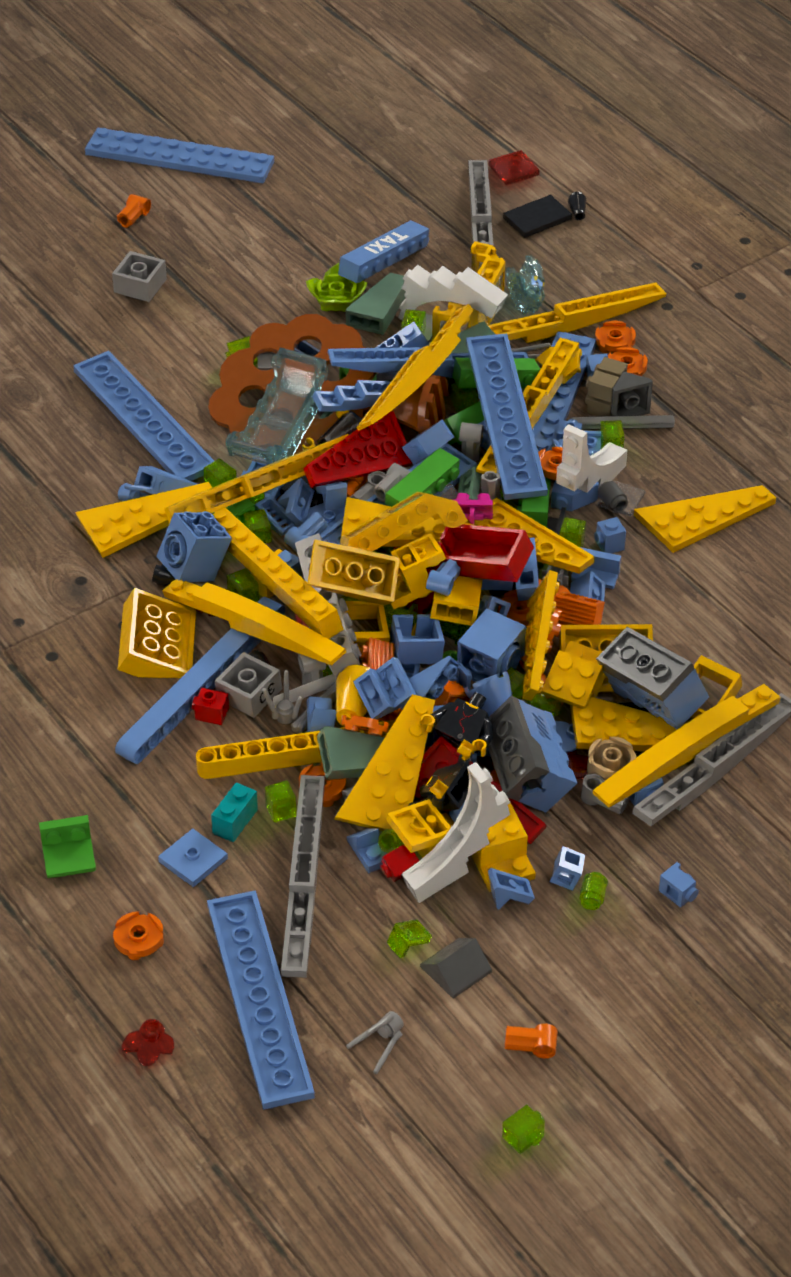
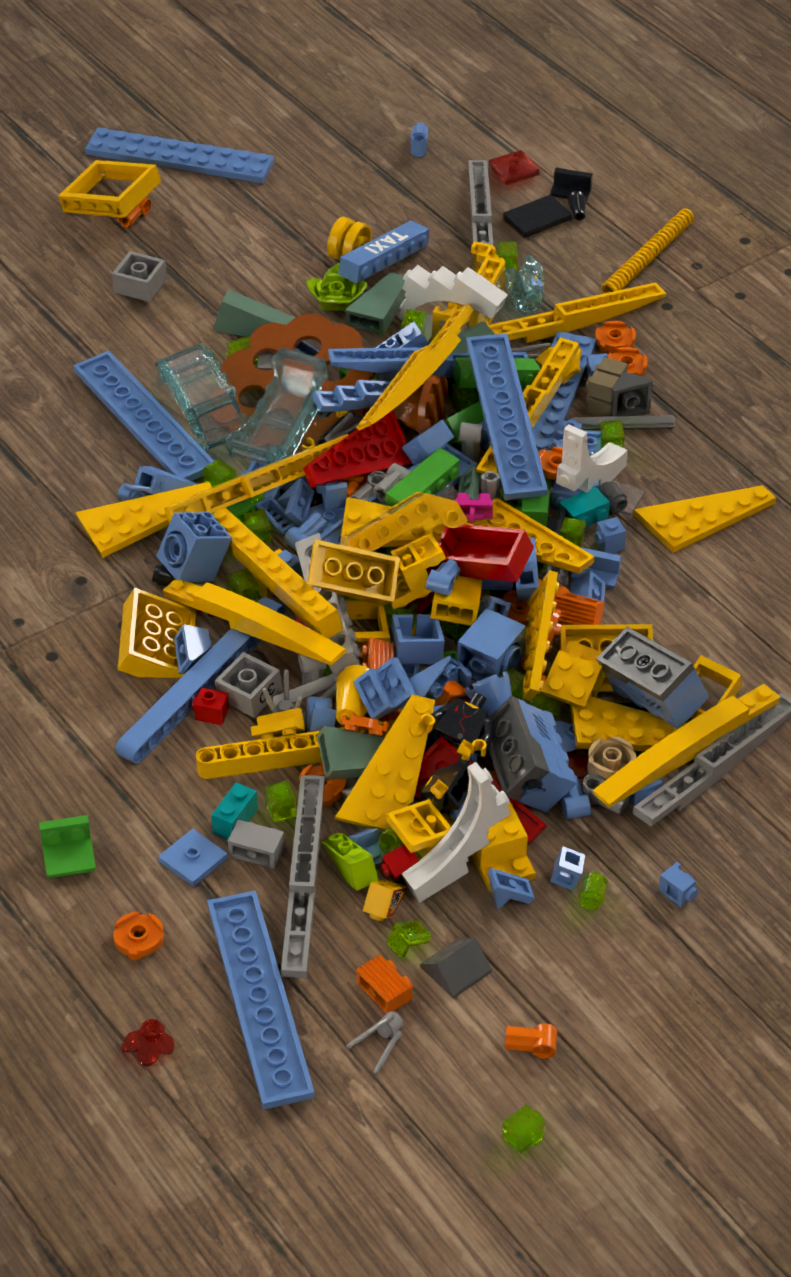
(76, 200): none -> yellow window
(191, 646): none -> medium blue slope
(202, 394): none -> windscreen
(244, 315): none -> sand green slope
(256, 844): none -> light grey brick
(279, 724): none -> yellow bracket
(347, 236): none -> yellow wheel
(351, 860): none -> lime slope
(383, 899): none -> yellow slope
(384, 983): none -> orange brick
(419, 140): none -> medium blue piece
(509, 253): none -> clear neon green brick
(571, 181): none -> black panel
(575, 803): none -> medium blue piece
(586, 506): none -> teal brick
(648, 251): none -> yellow piece

